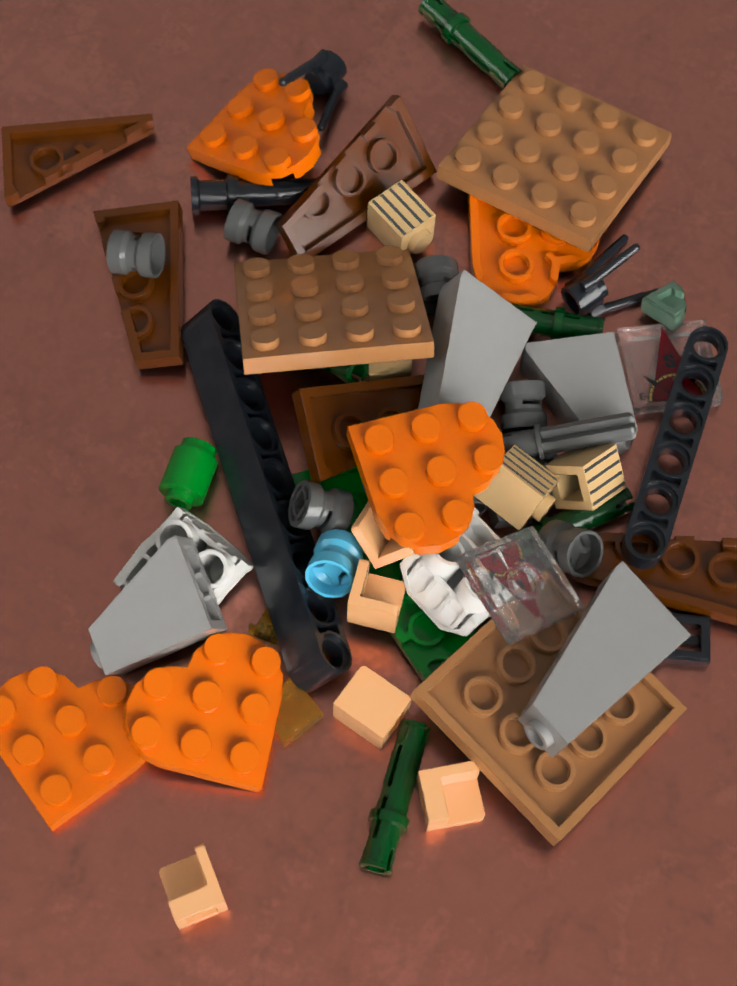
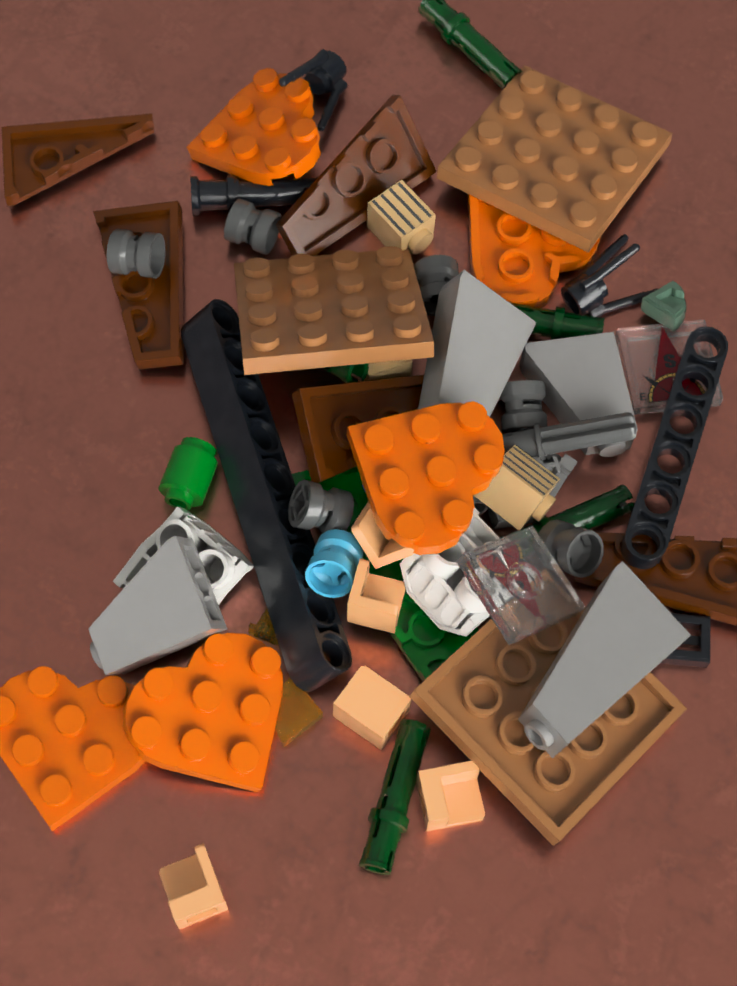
(587, 477): tan brick -> none

